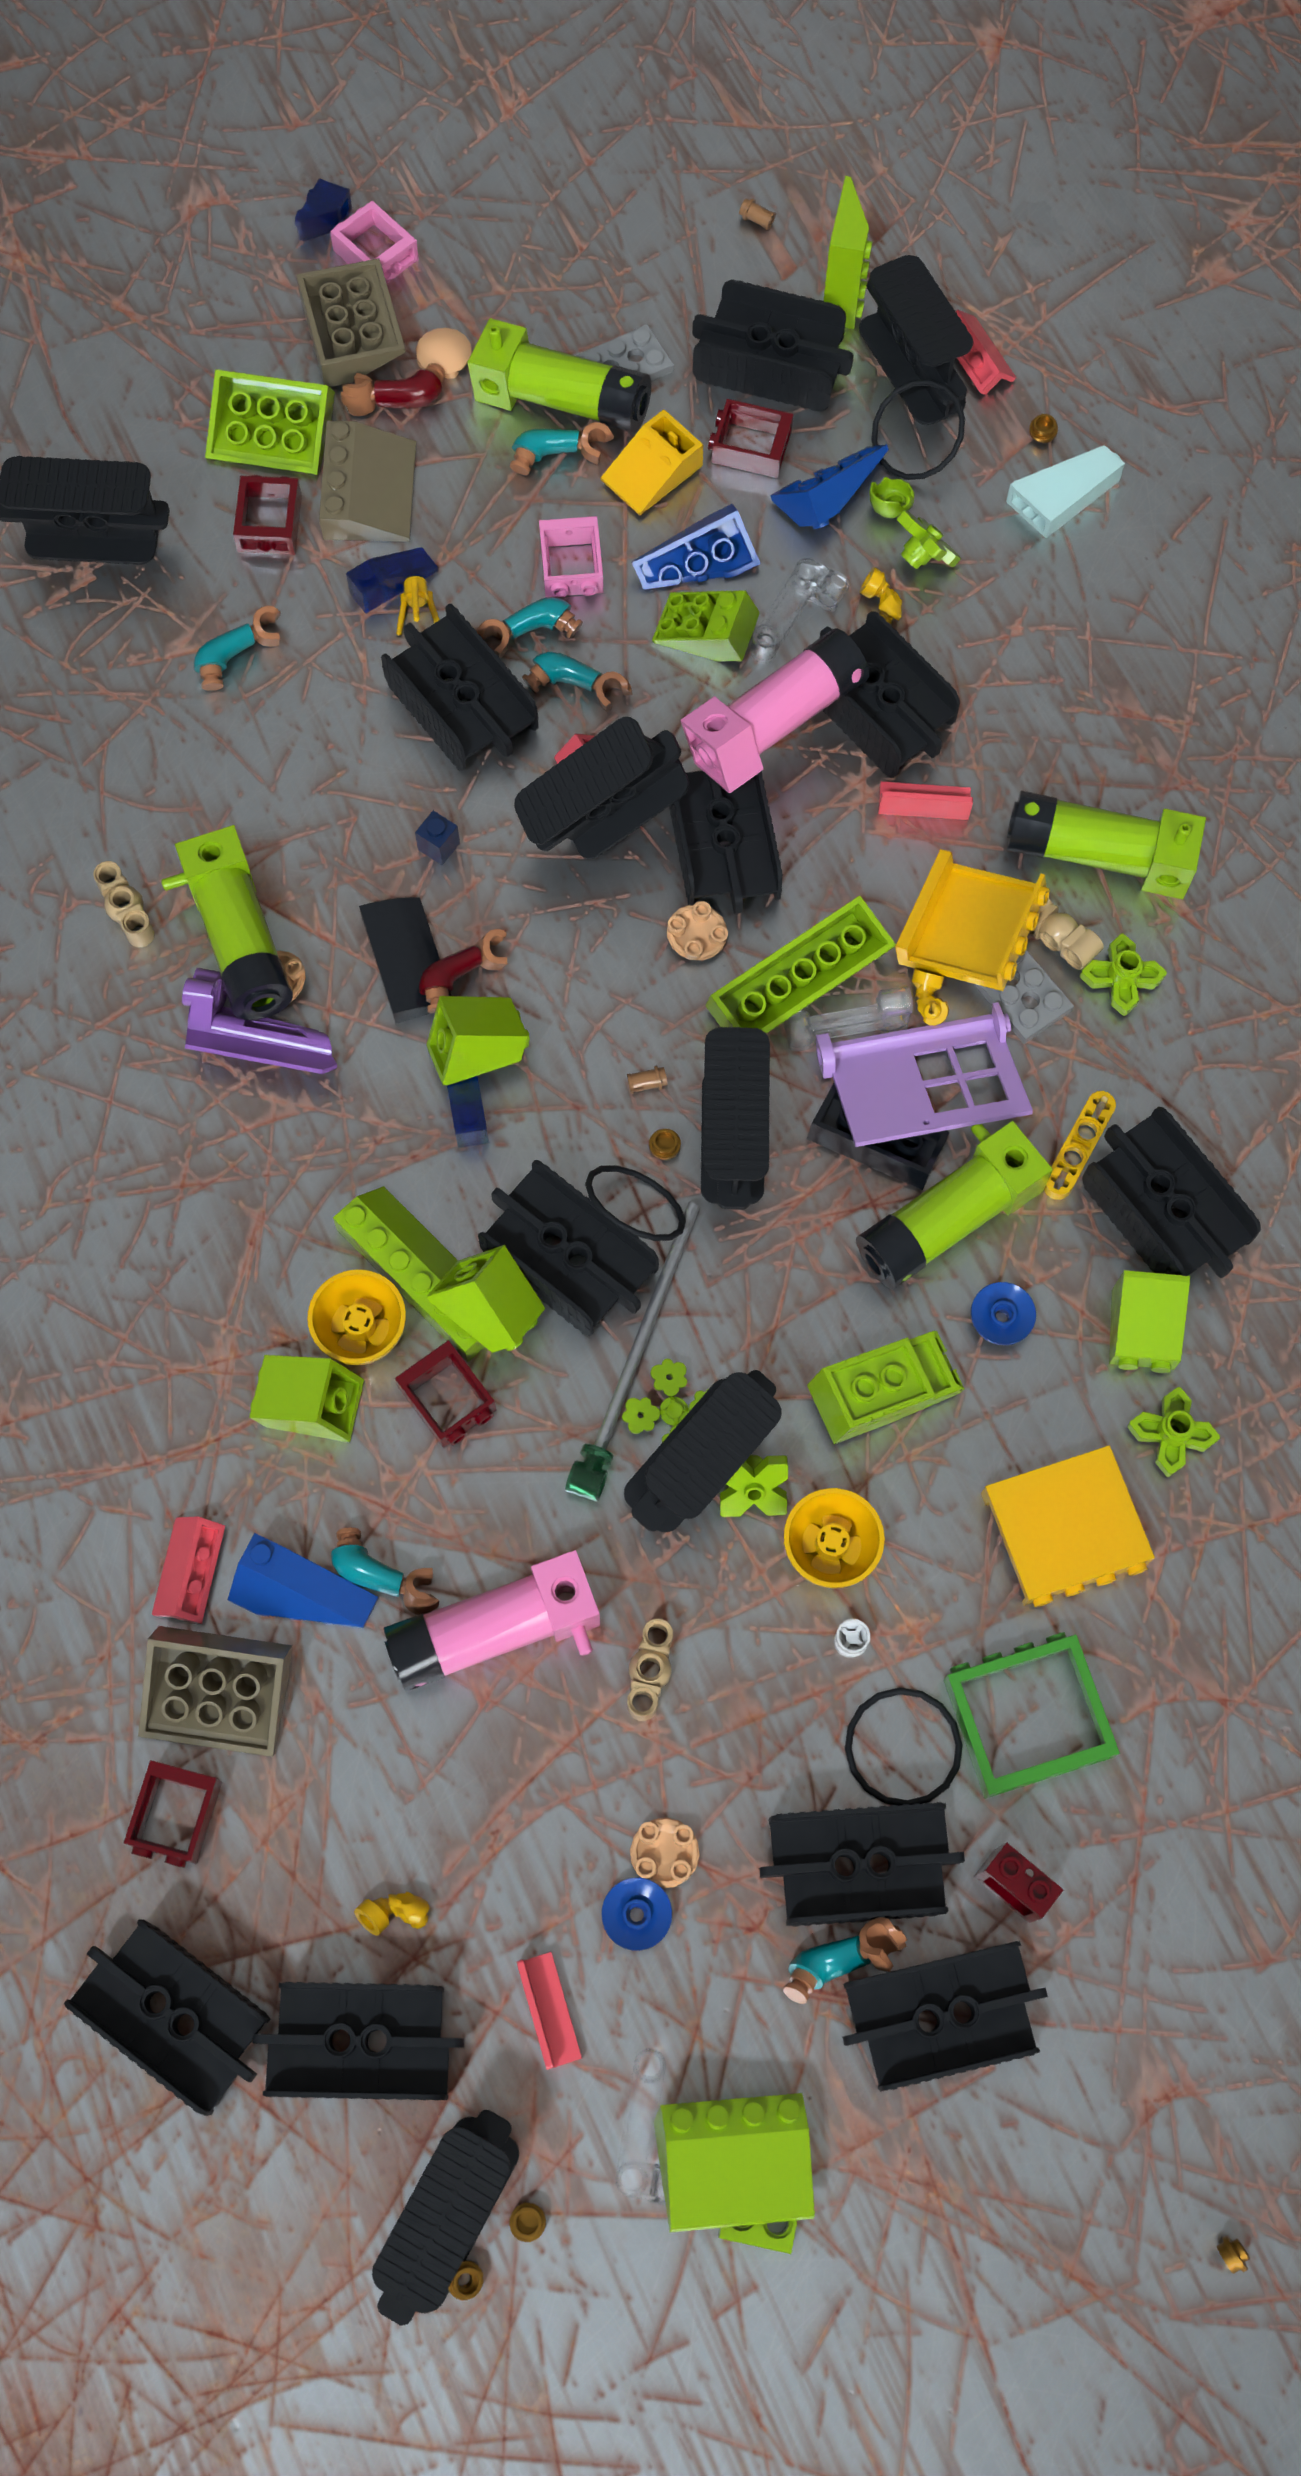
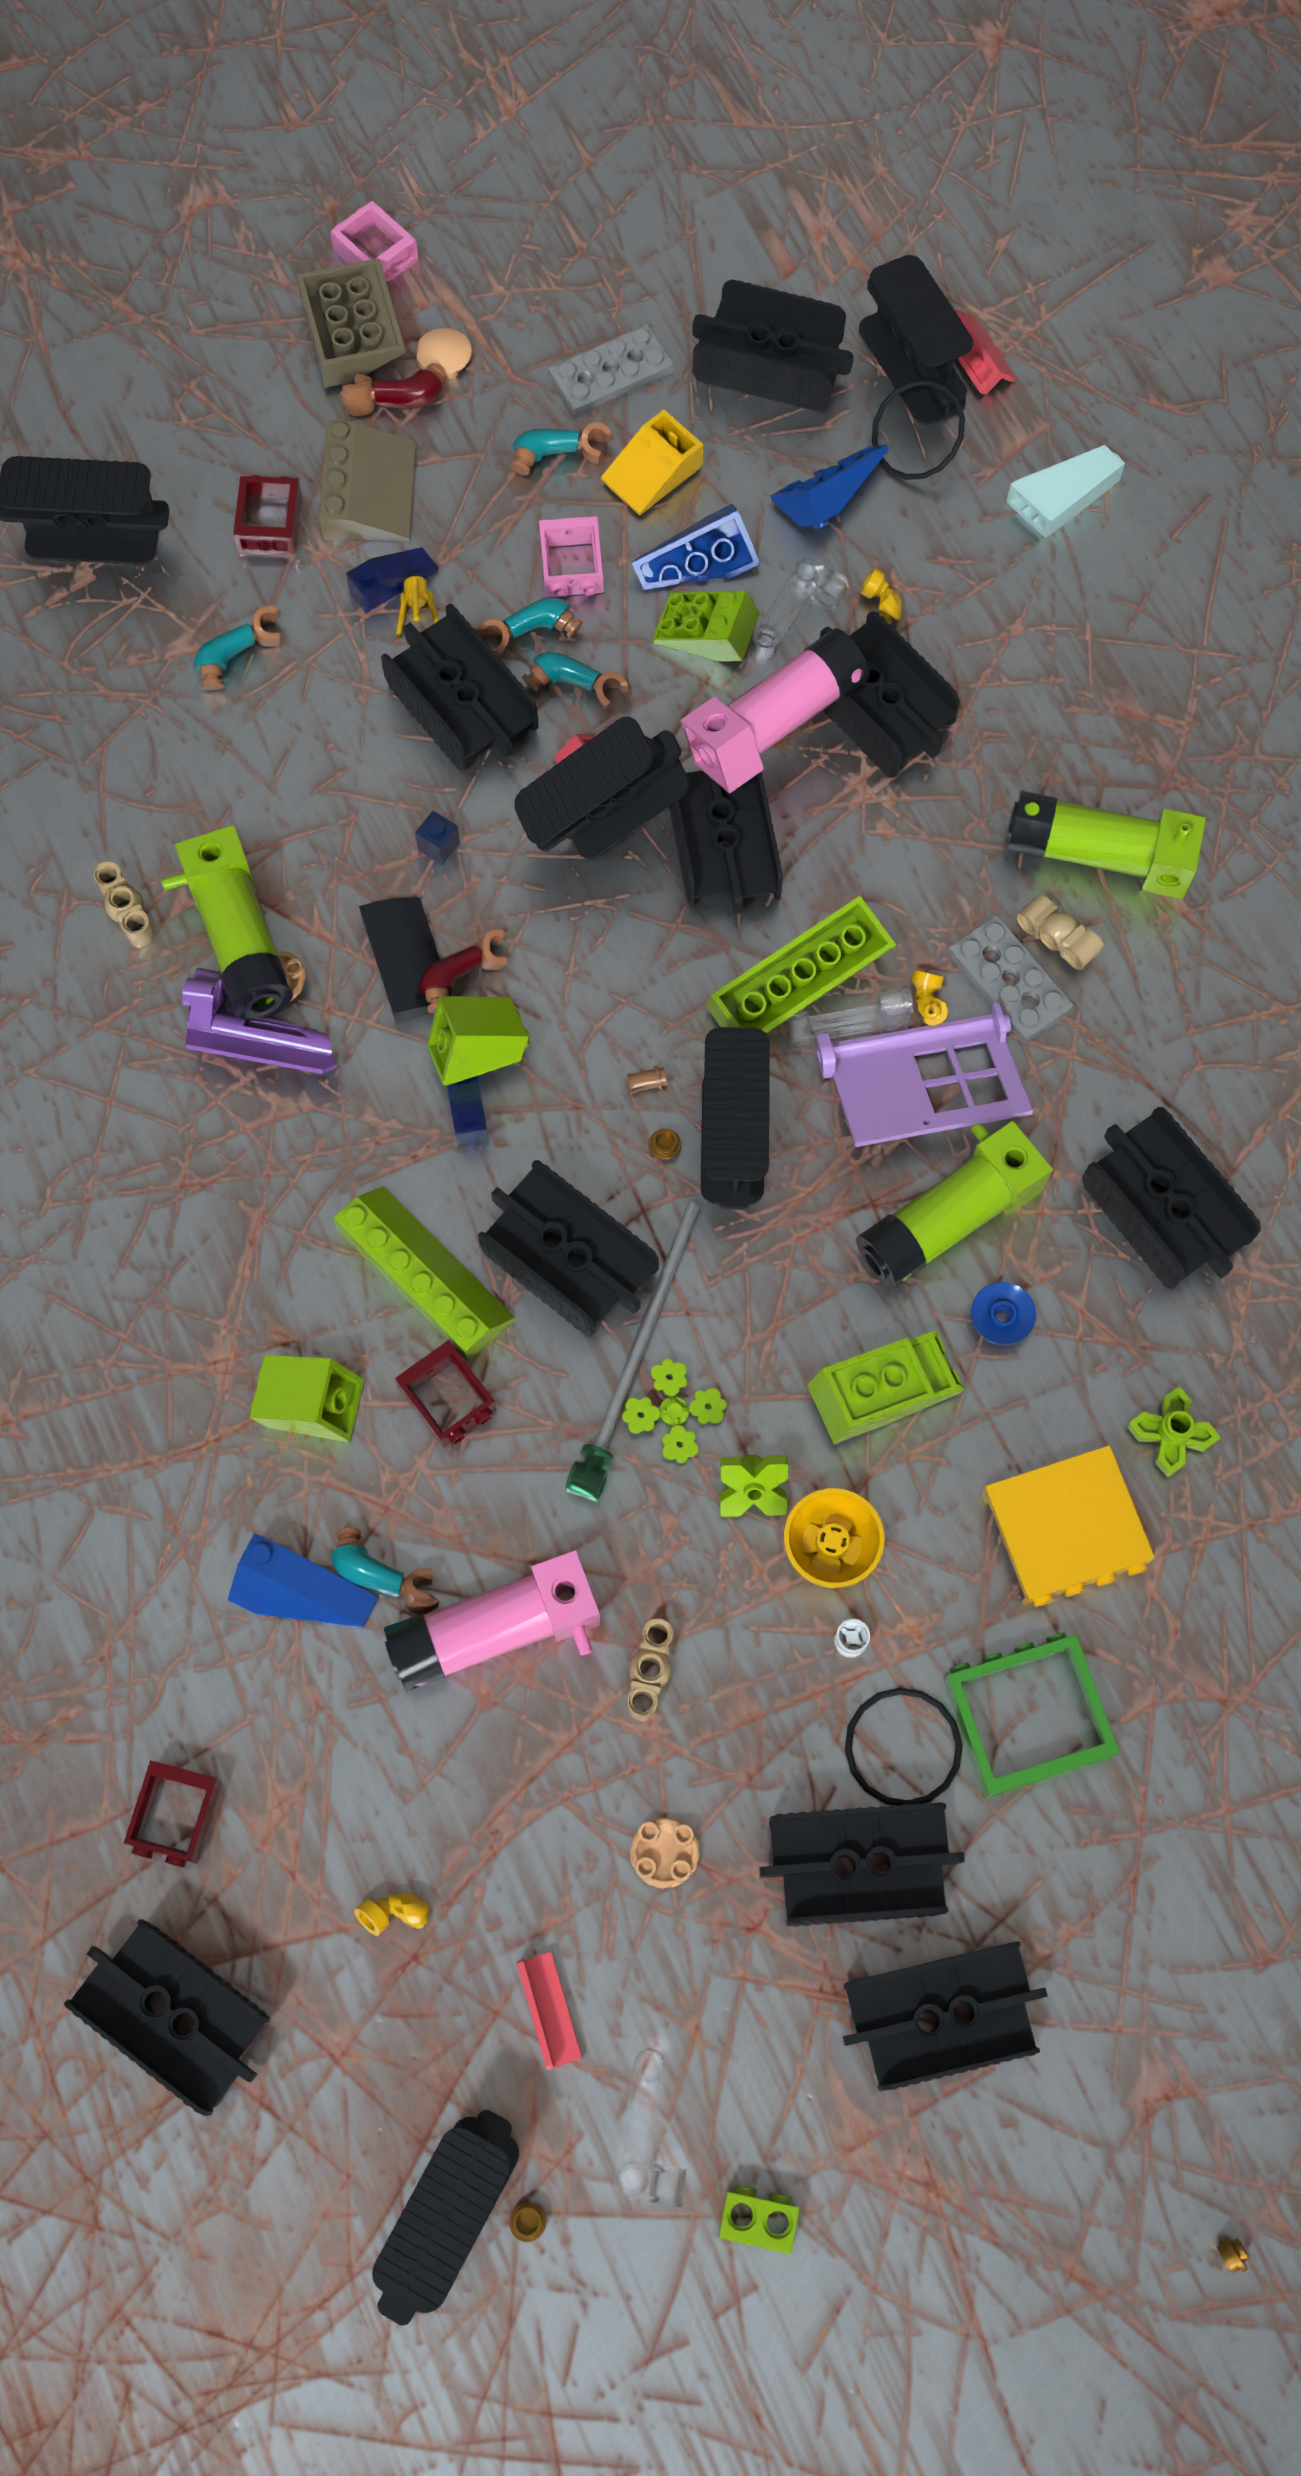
(188, 1569): coral panel -> none
(214, 1690): dark tan slope -> none
(268, 422): lime slope -> none
(308, 2066): black piece -> none
(323, 210): clear blue slope -> none
(350, 1302): yellow piece -> none
(474, 2285): pearl gold plate -> none
(489, 1299): lime slope -> none
(511, 369): lime piece -> none
(615, 1168): black piece -> none
(636, 1894): blue dish -> none
(697, 931): light nougat dish -> none
(703, 1451): black piece -> none
(735, 2162): lime slope -> none
(754, 418): dark red window -> none
(757, 213): medium nougat pin -> none
(834, 1959): piece -> none
(847, 256): lime slope -> none
(891, 497): lime hair -> none
(904, 1158): black slope -> none
(925, 542): lime plant -> none
(925, 800): coral panel -> none
(970, 923): yellow panel -> none
(1007, 1878): dark red window -> none
(1043, 428): pearl gold plate -> none
(1082, 1146): yellow beam -> none
(1124, 974): lime plant -> none
(1148, 1320): lime slope -> none

